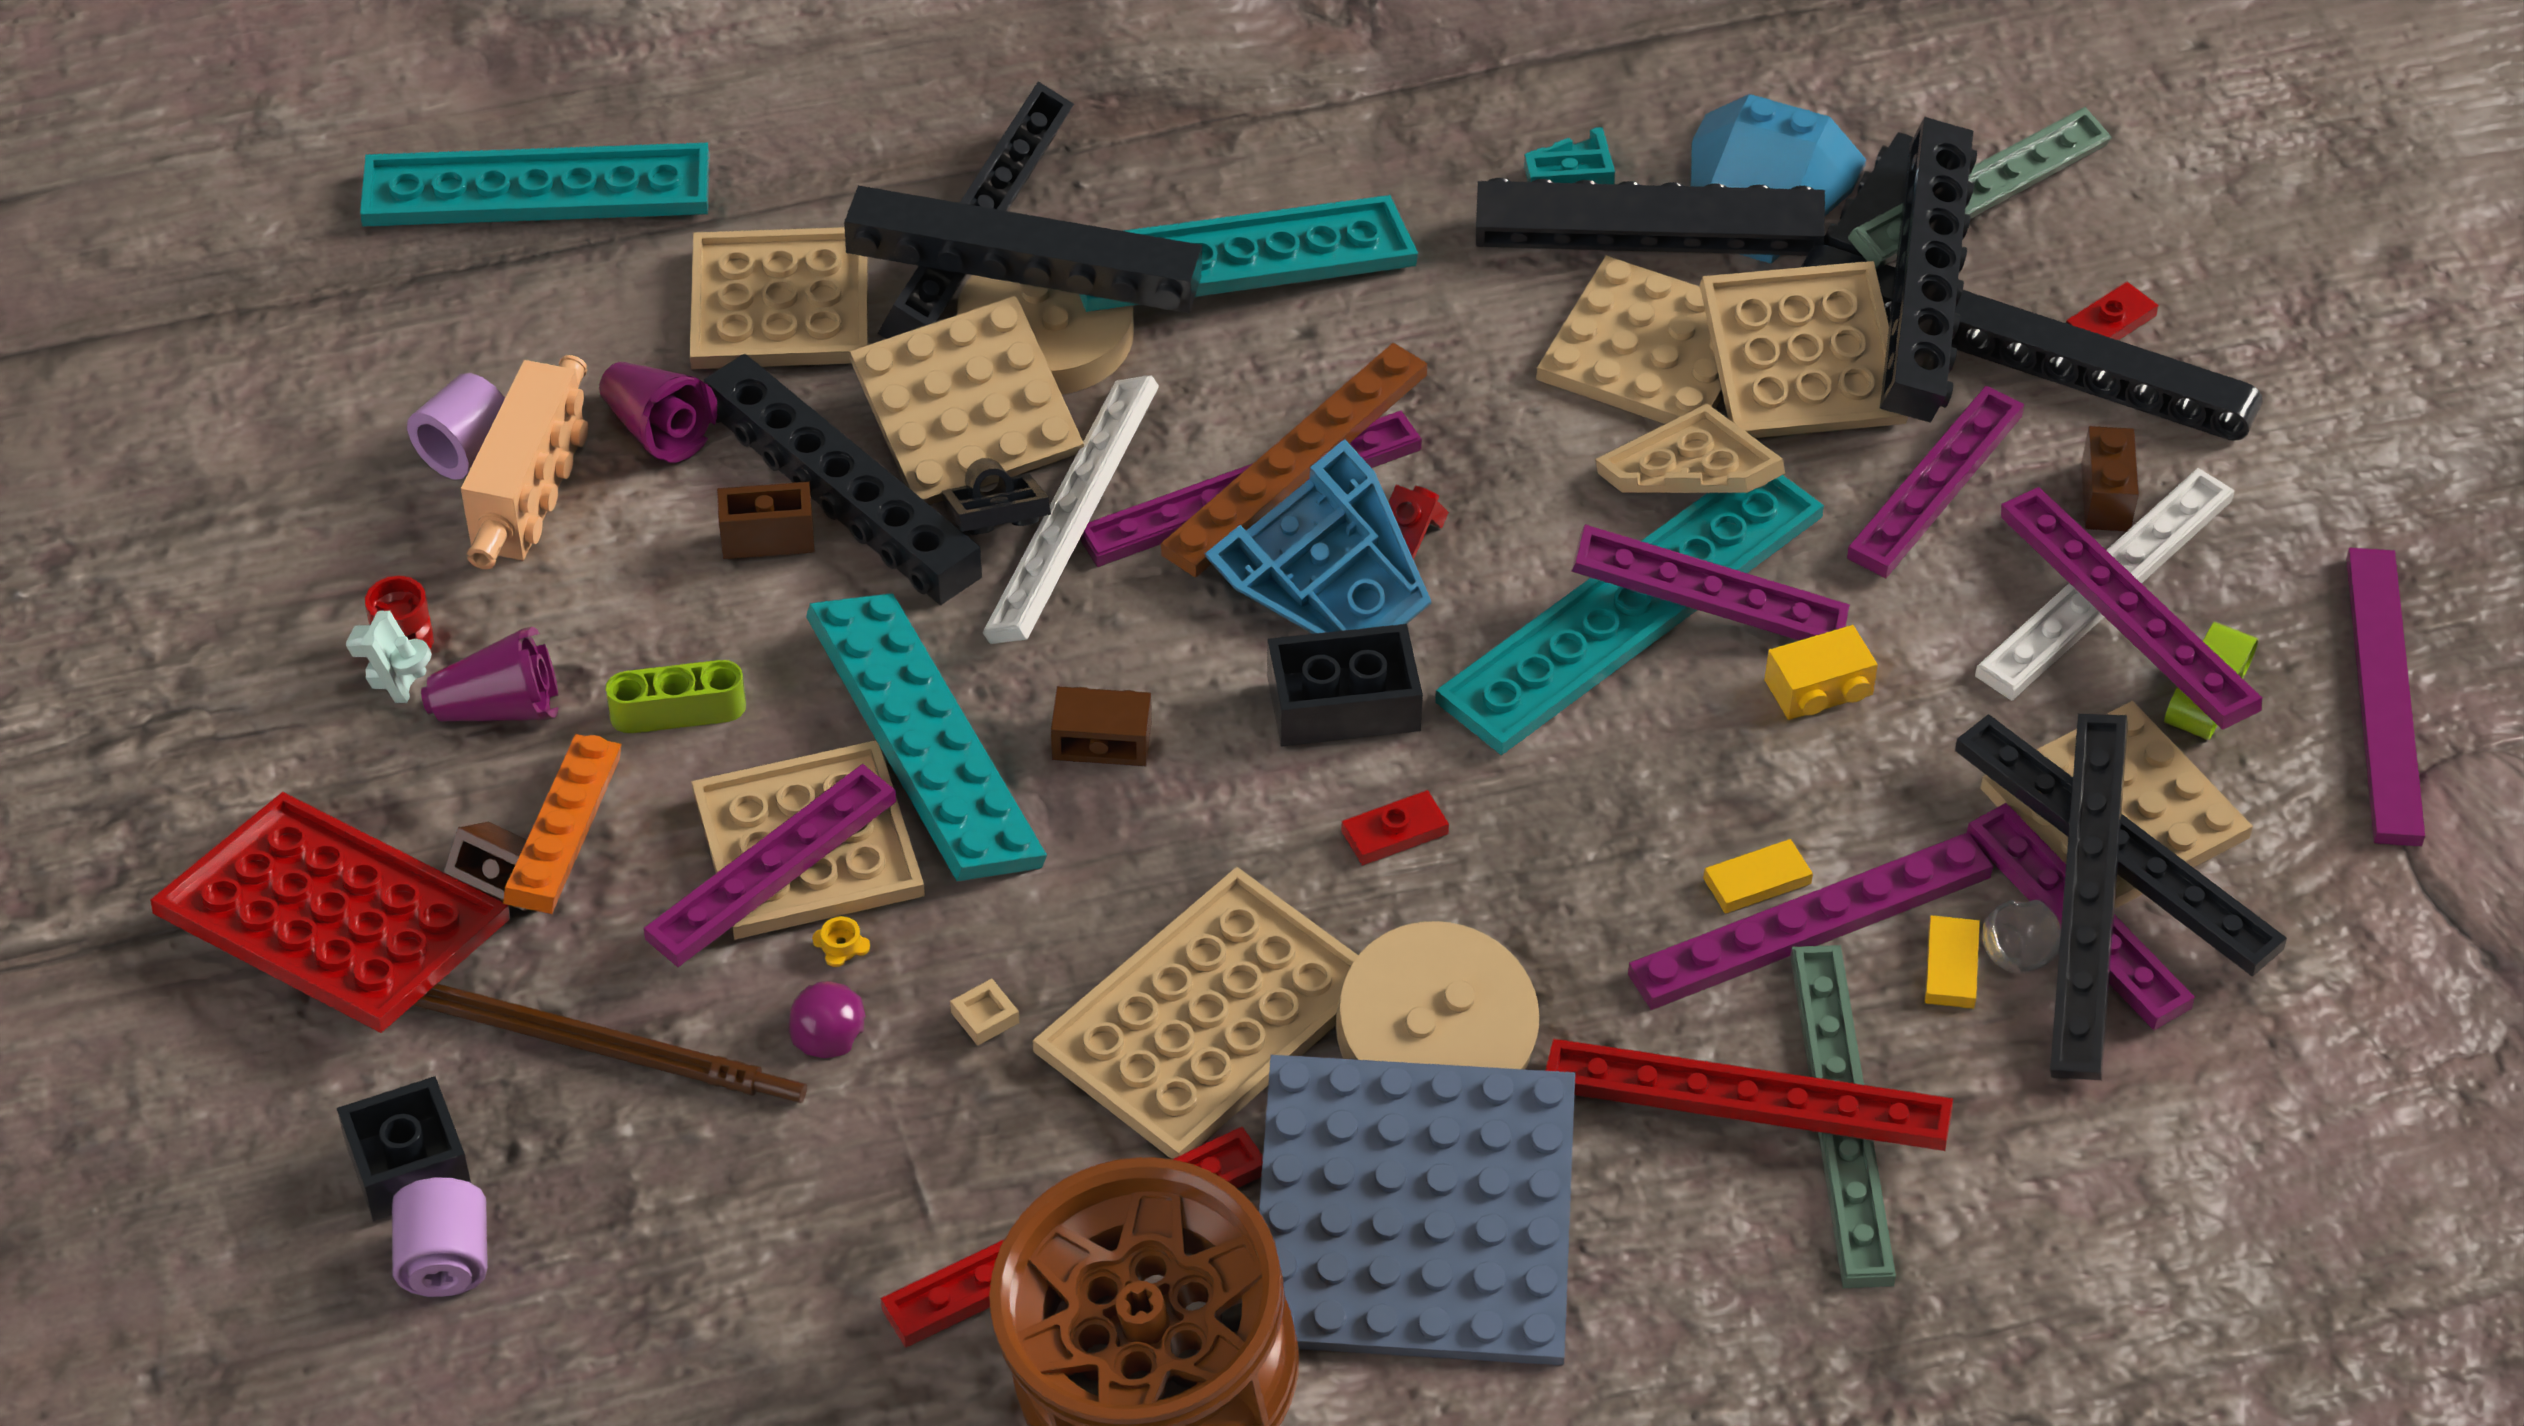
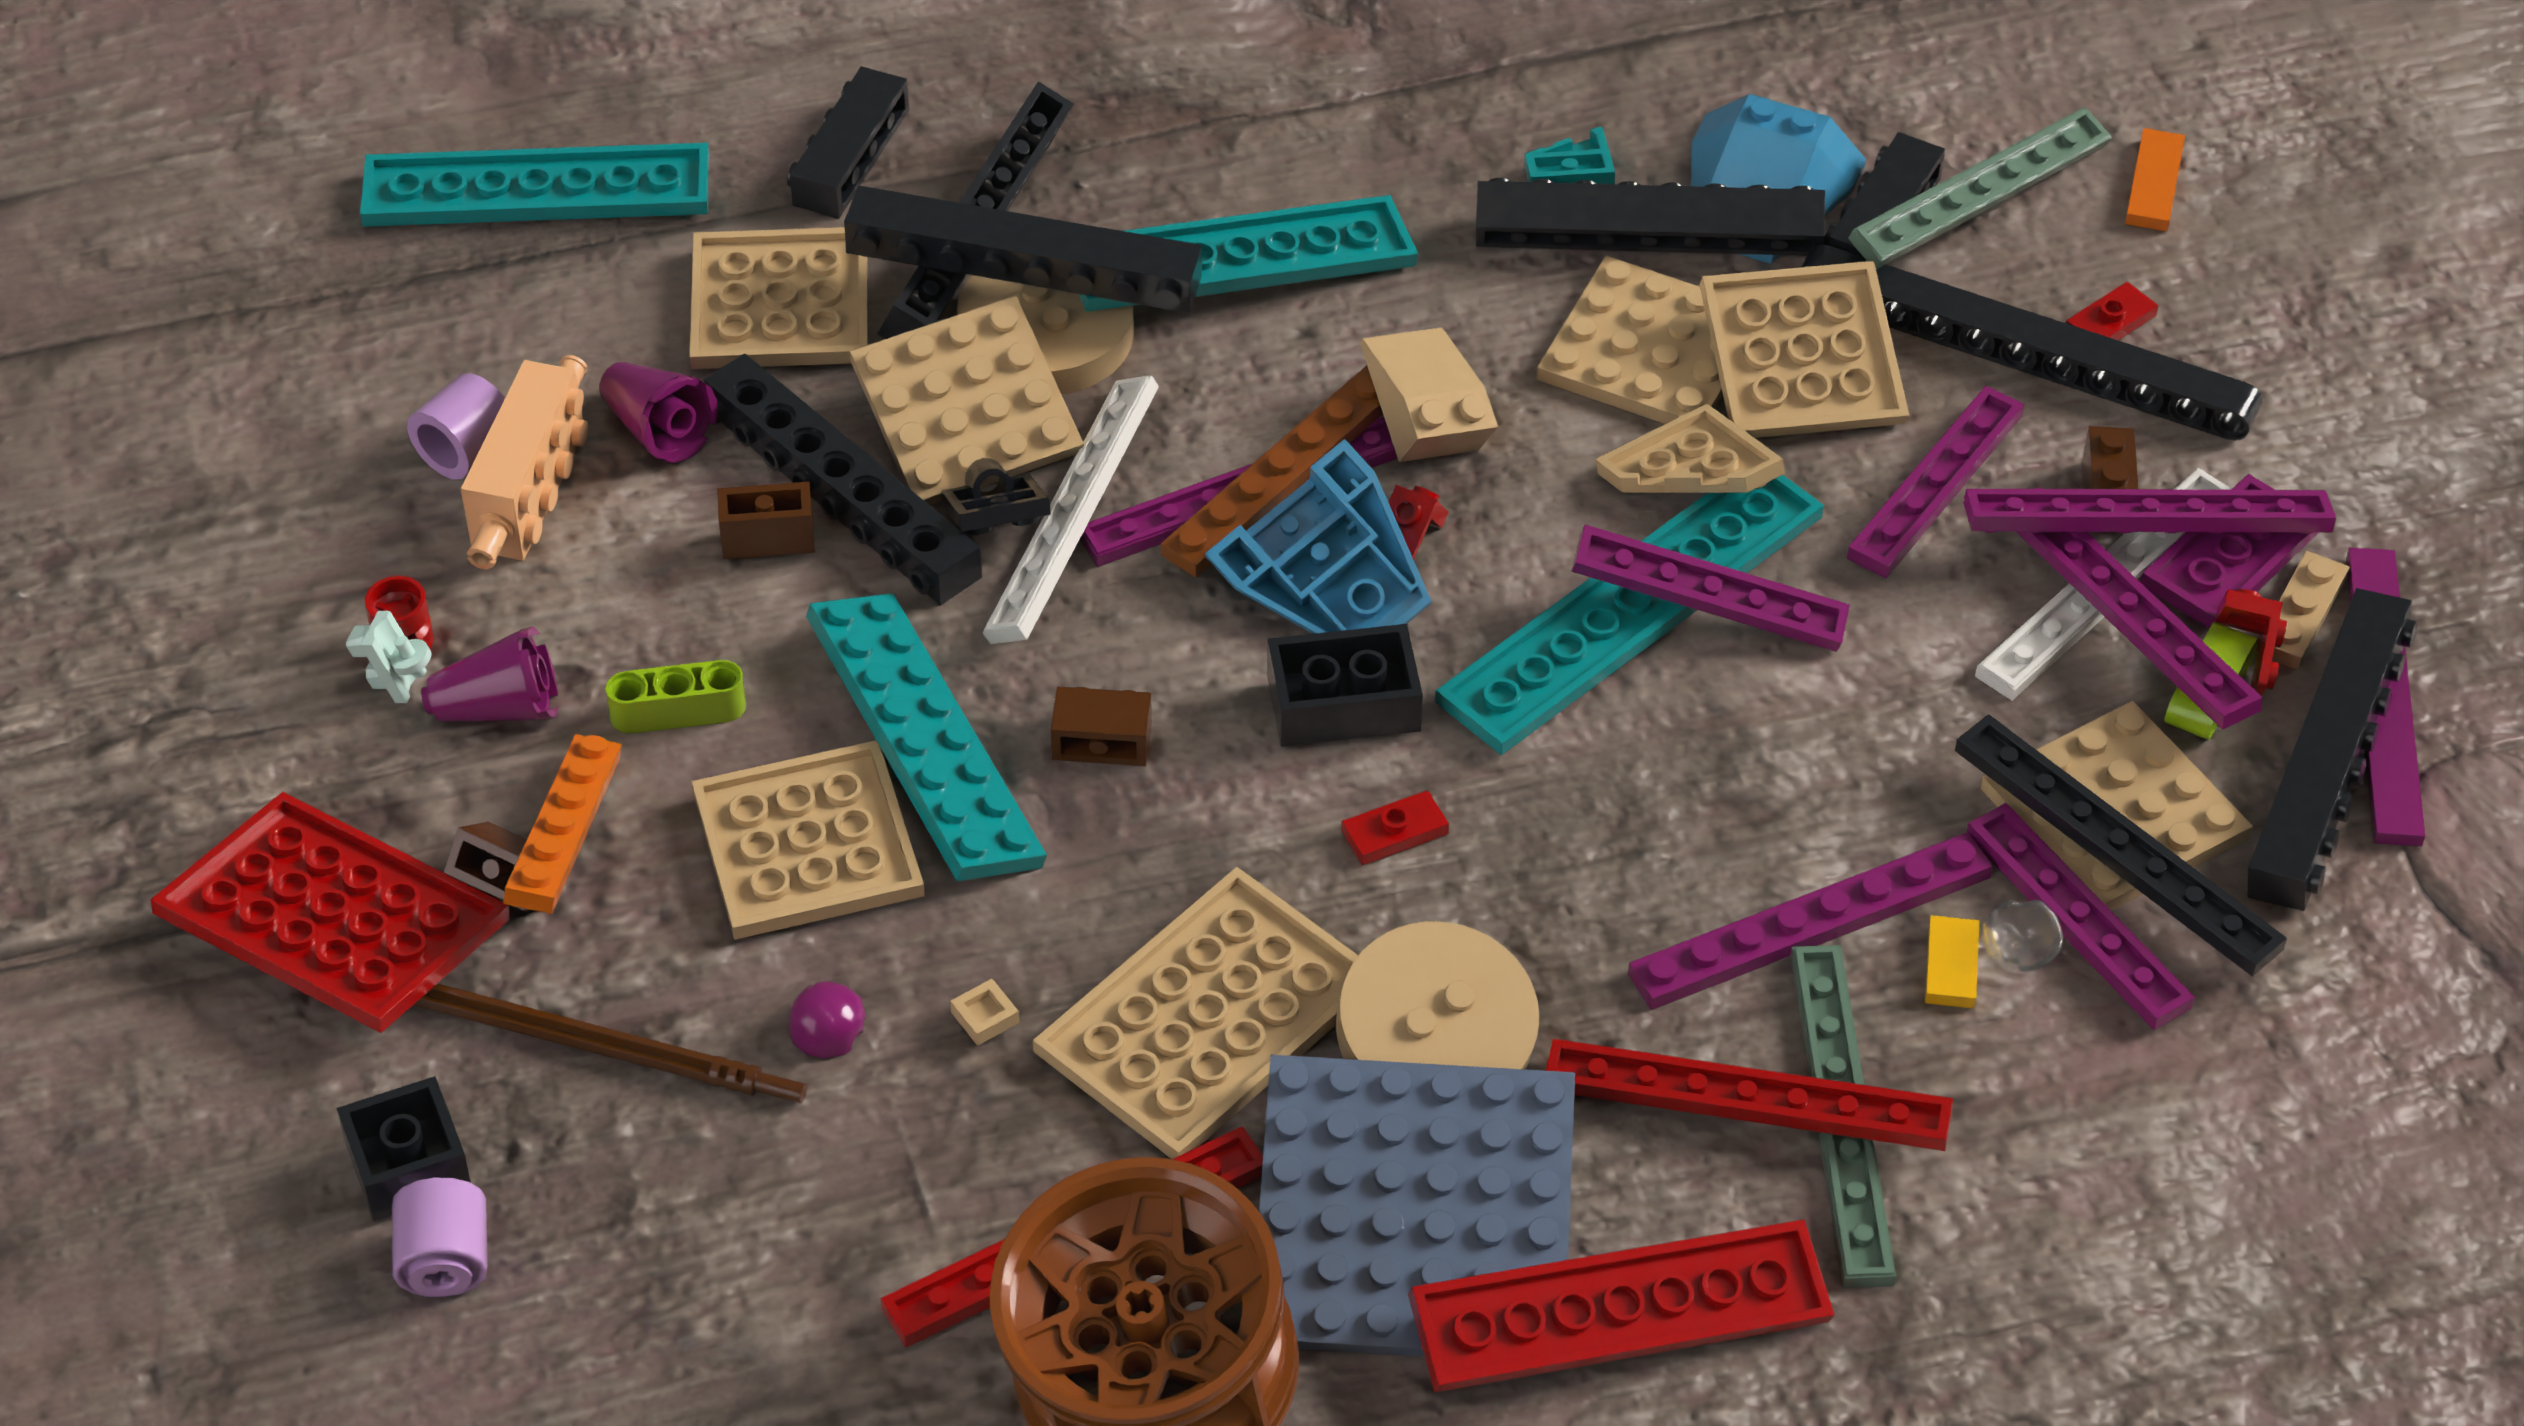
(769, 865): magenta plate -> none
(840, 930): yellow plate -> none
(848, 142): none -> black brick
(1428, 394): none -> tan slope
(1619, 1305): none -> red plate
(1757, 876): yellow tile -> none
(1820, 672): yellow brick -> none
(1928, 271): black brick -> none
(2089, 897): black plate -> none
(2149, 510): none -> magenta plate
(2155, 179): none -> orange tile
(2205, 564): none -> magenta plate
(2251, 612): none -> red bracket
(2307, 605): none -> tan plate
(2331, 750): none -> black brick

